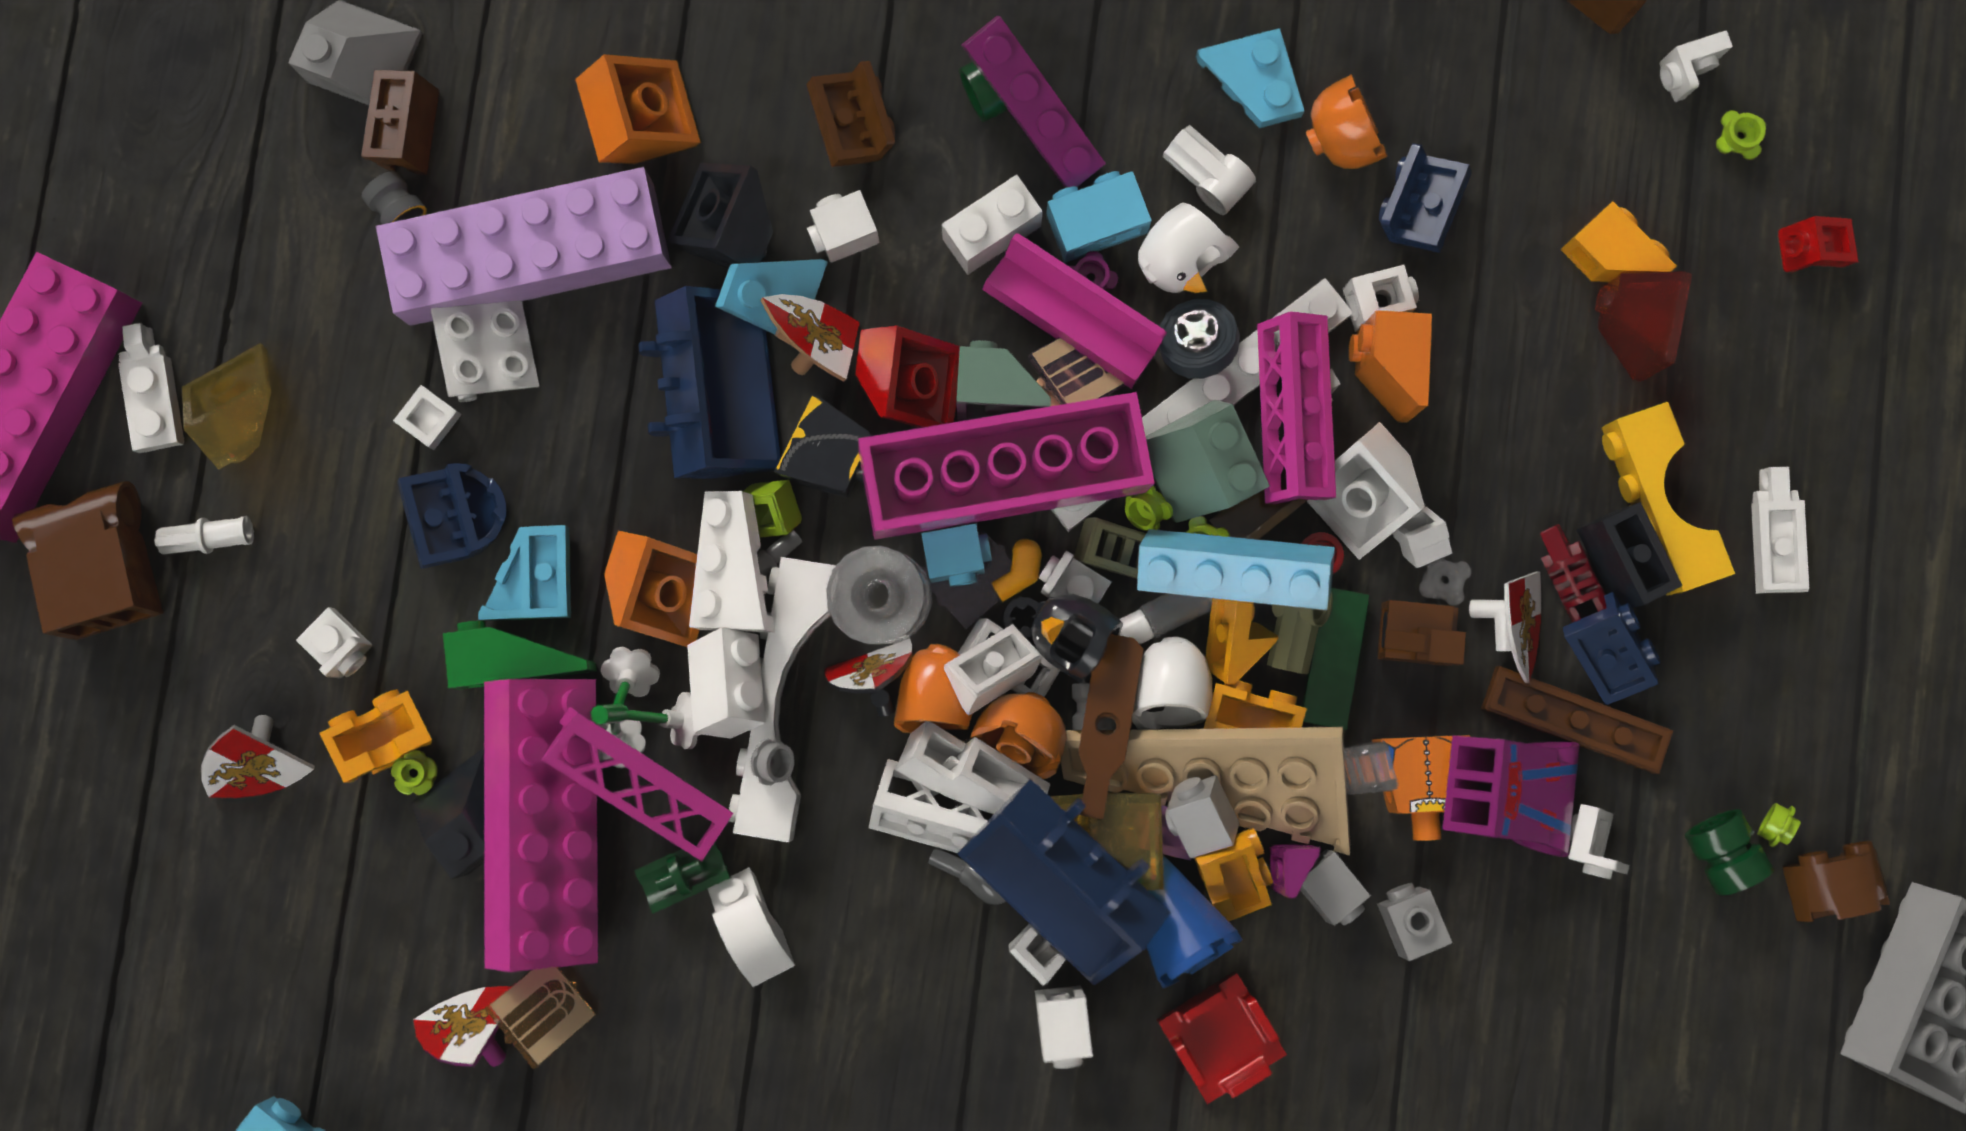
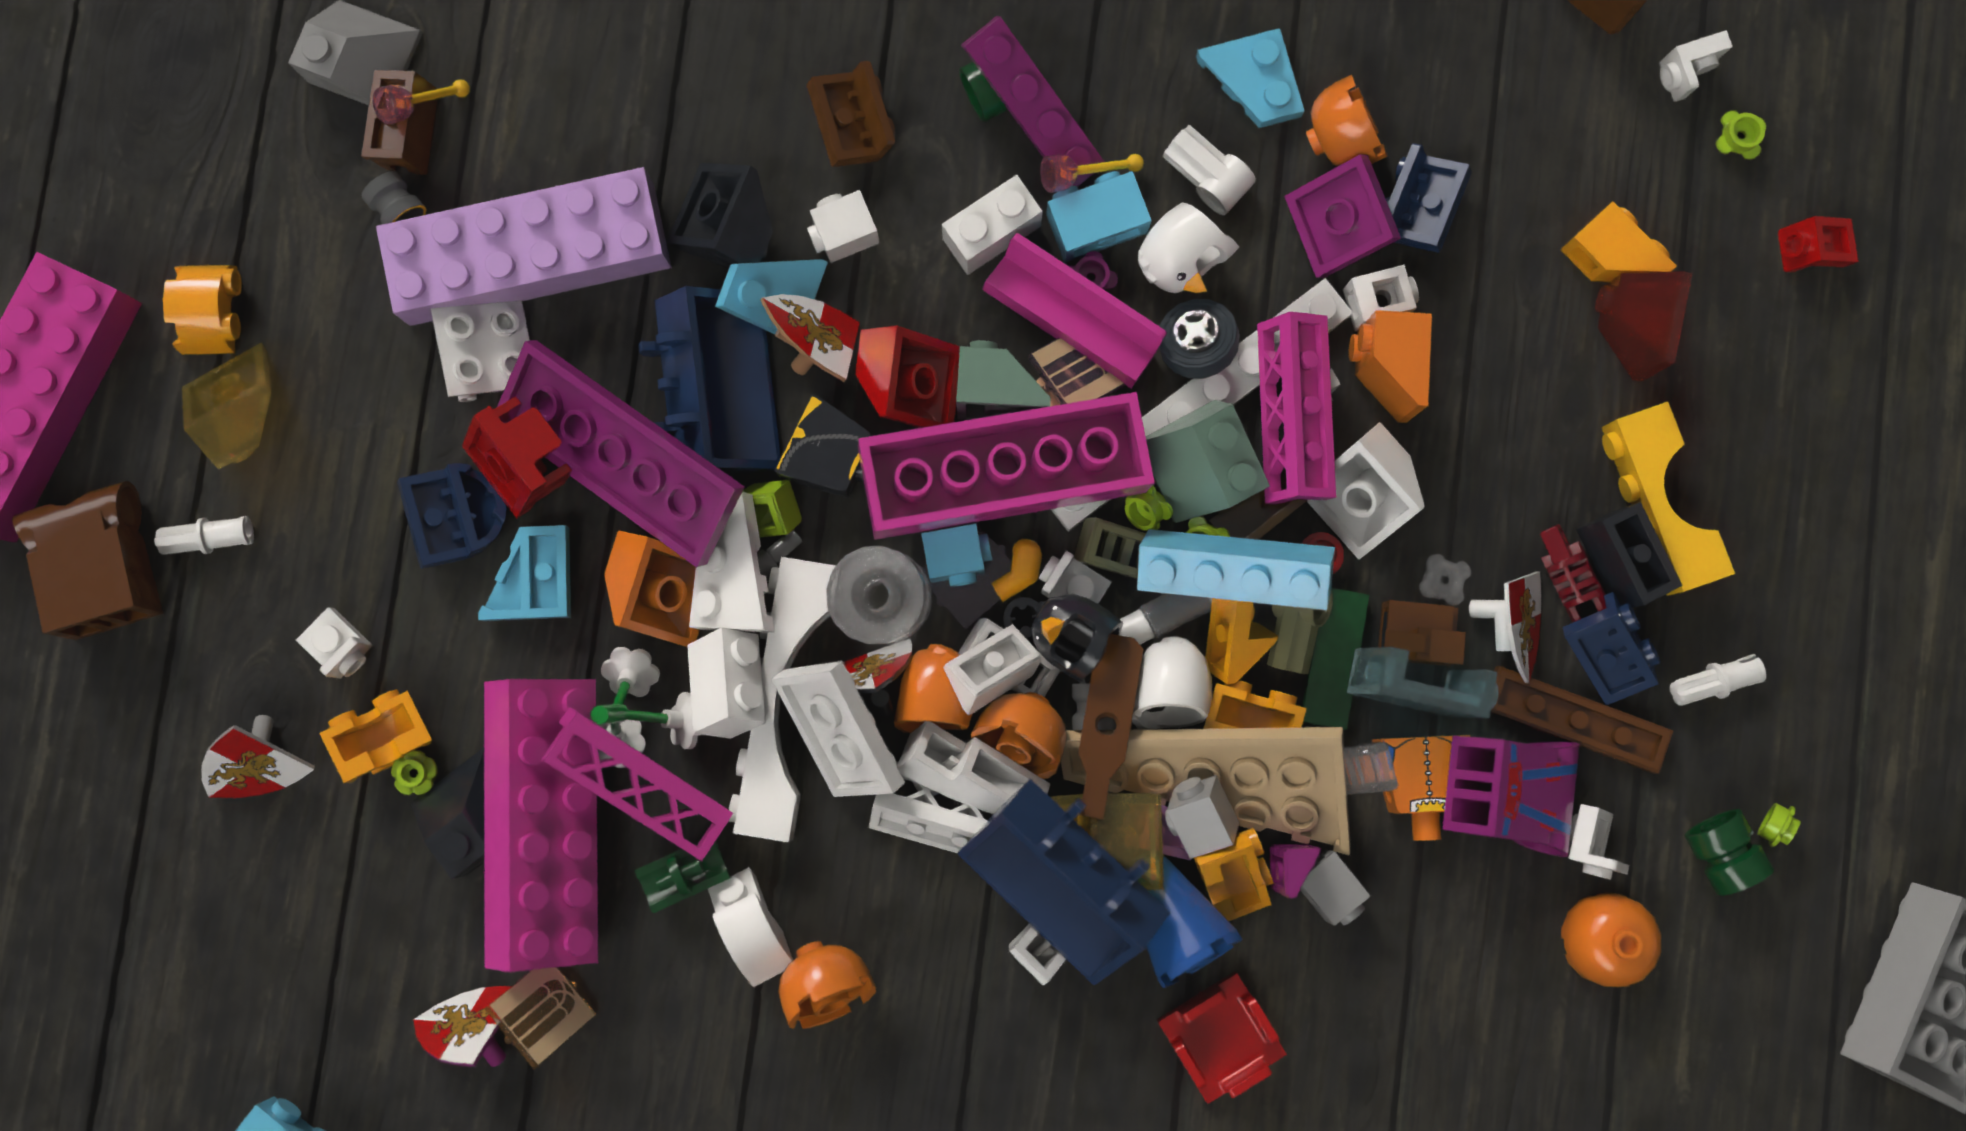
(149, 392): white hinge -> none
(201, 308): none -> light orange cylinder
(404, 100): none -> clear pink hinge
(427, 417): white plate -> none
(489, 654): green slope -> none
(511, 454): none -> red panel
(626, 455): none -> magenta plate
(636, 108): orange slope -> none
(772, 762): light grey plate -> none
(822, 984): none -> orange cylinder
(838, 730): none -> white plate
(966, 875): dark grey piece -> none
(1061, 172): none -> clear pink hinge
(1063, 1026): white brick -> none
(1342, 216): none -> magenta plate
(1381, 674): none -> clear light blue panel
(1413, 921): light grey brick -> none
(1423, 538): white piece -> none
(1611, 940): none -> orange cylinder
(1718, 680): none -> white axle
(1779, 535): white hinge -> none
(1837, 885): reddish brown cylinder -> none

